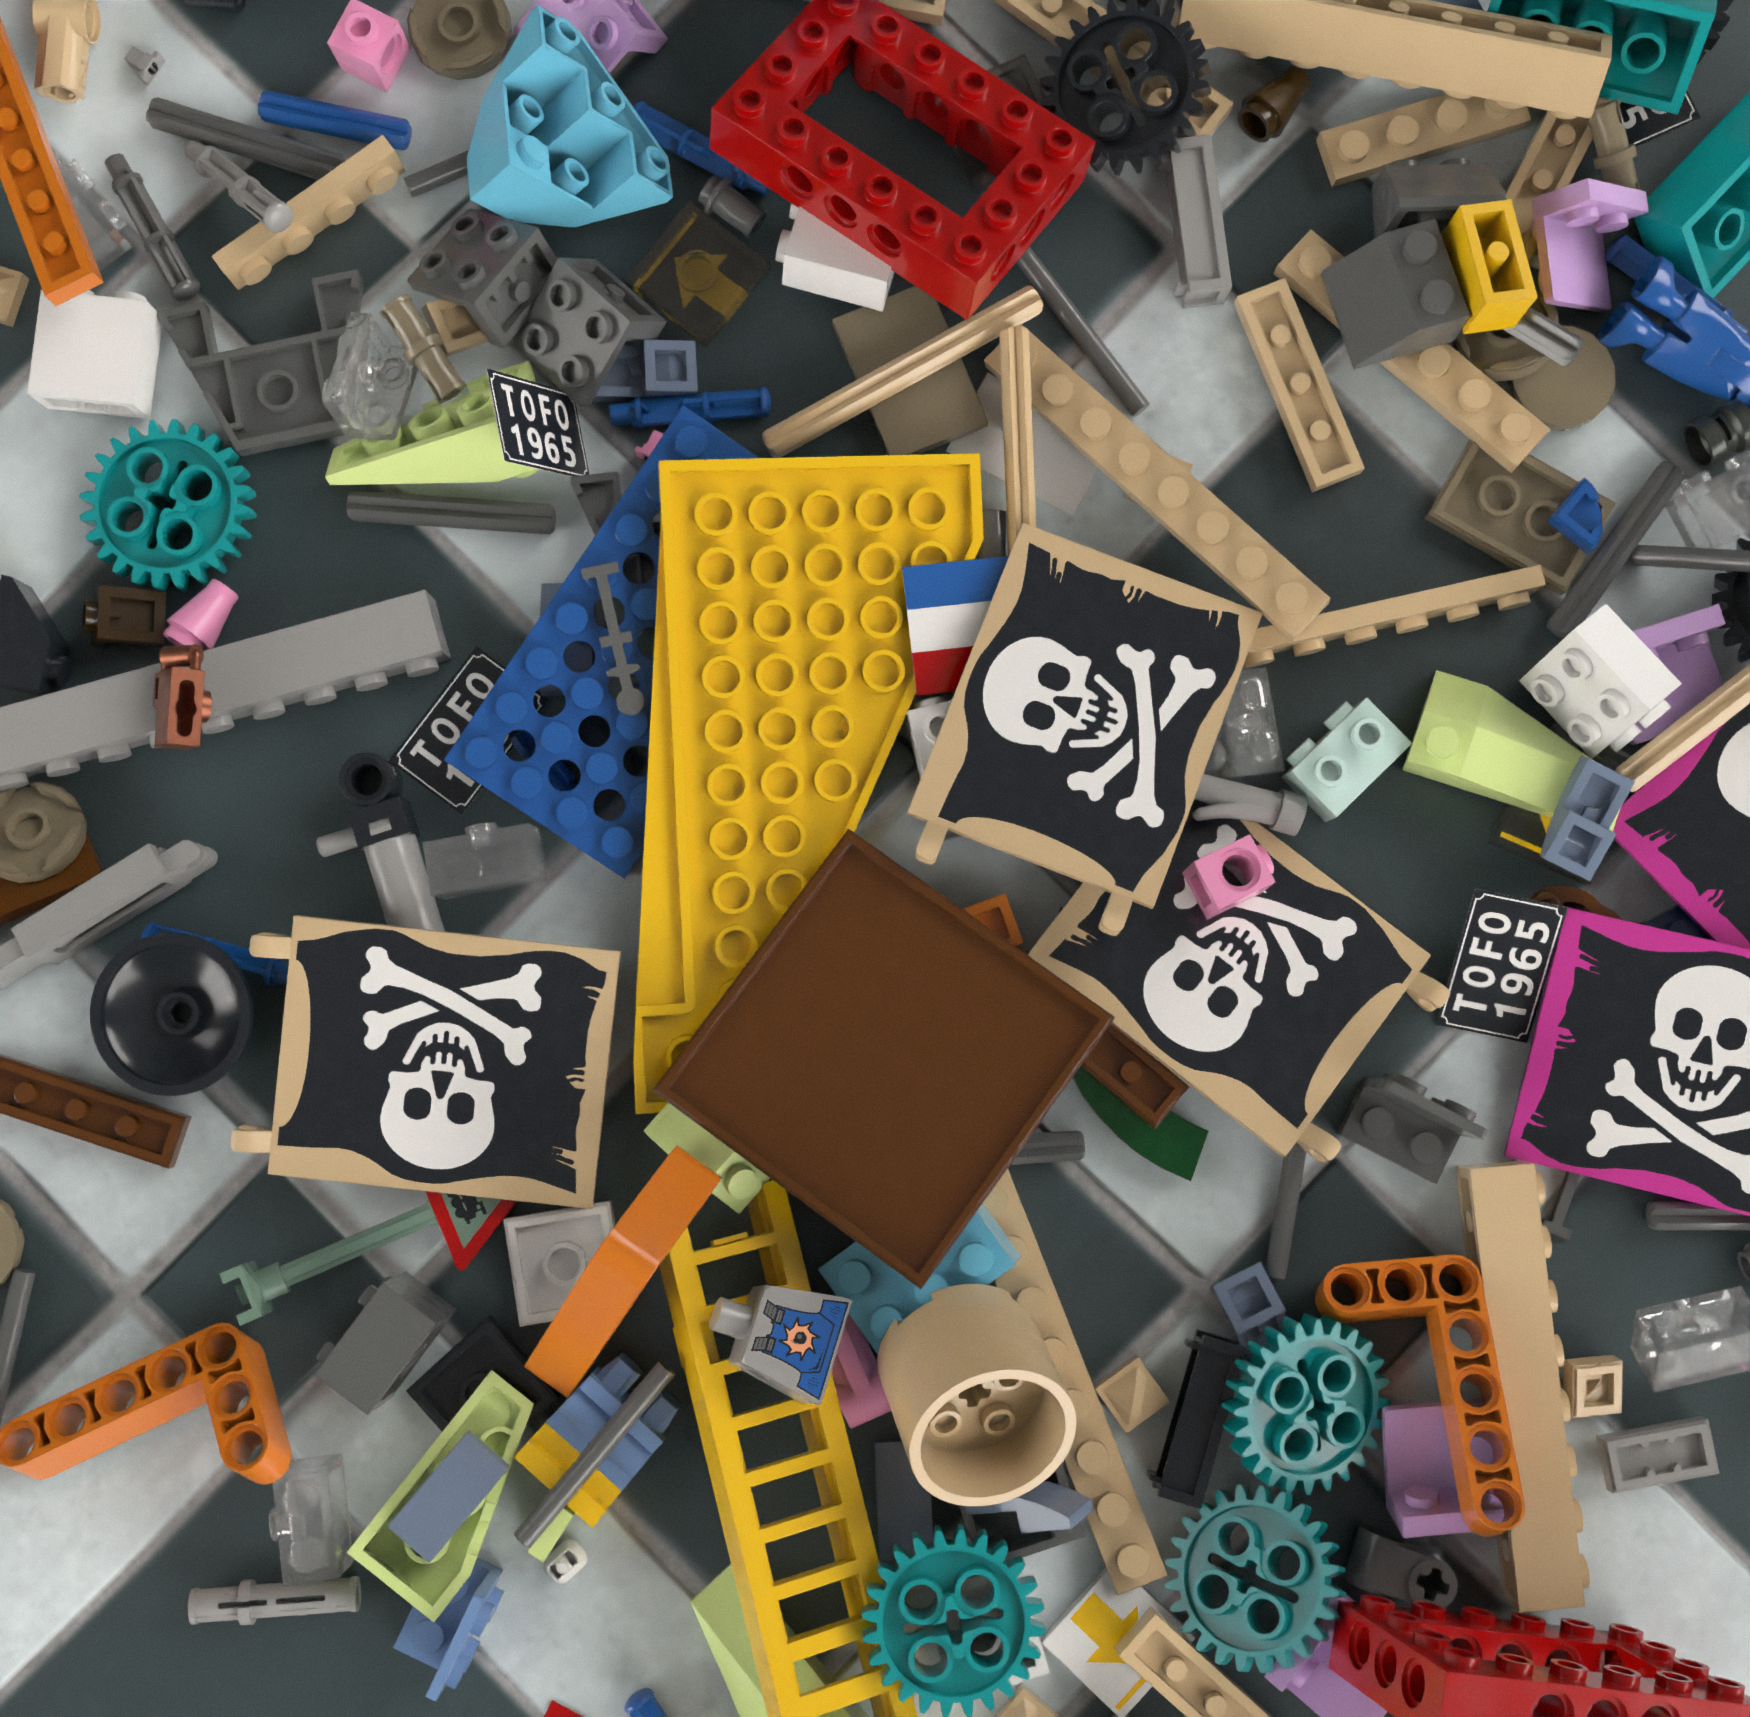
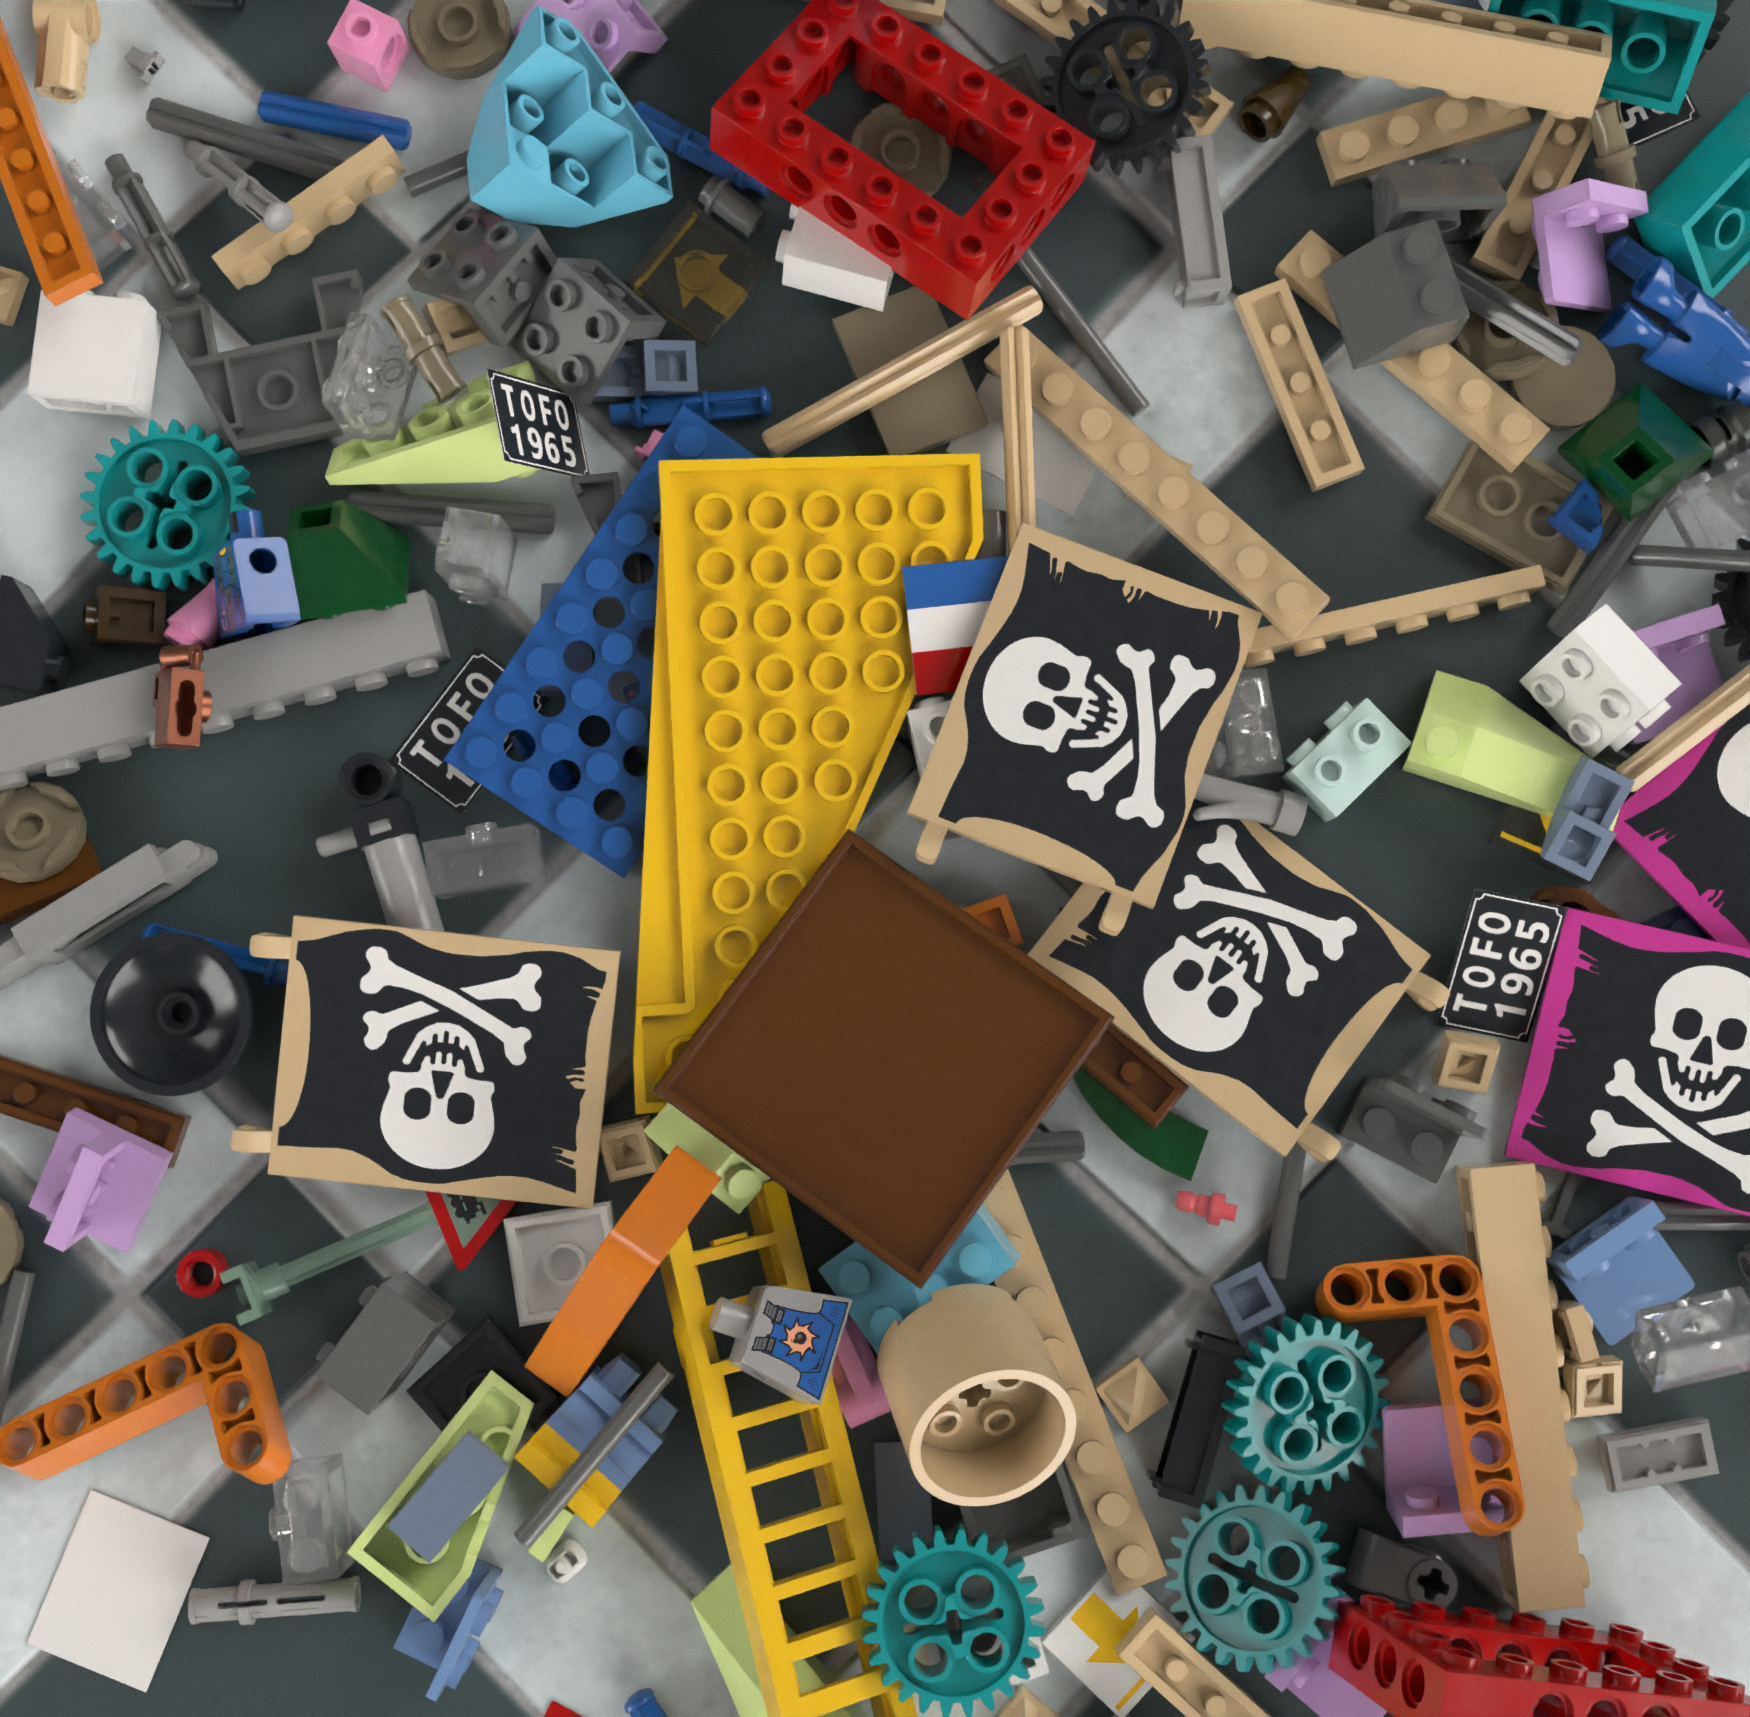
(98, 1183): none -> lavender bracket
(118, 1590): none -> white sticker
(185, 1269): none -> red axle
(253, 580): none -> torso
(345, 560): none -> dark green slope
(475, 555): none -> clear brick
(629, 700): dark grey piece -> none
(629, 1150): none -> tan tile
(904, 147): none -> dark tan tile
(1043, 1508): sand blue slope -> none
(1212, 889): bright pink brick -> none
(1212, 1207): none -> coral piece
(1465, 1061): none -> tan tile
(1490, 265): yellow brick -> none
(1575, 1330): none -> tan tile
(1620, 1267): none -> medium blue bracket
(1635, 451): none -> dark green slope

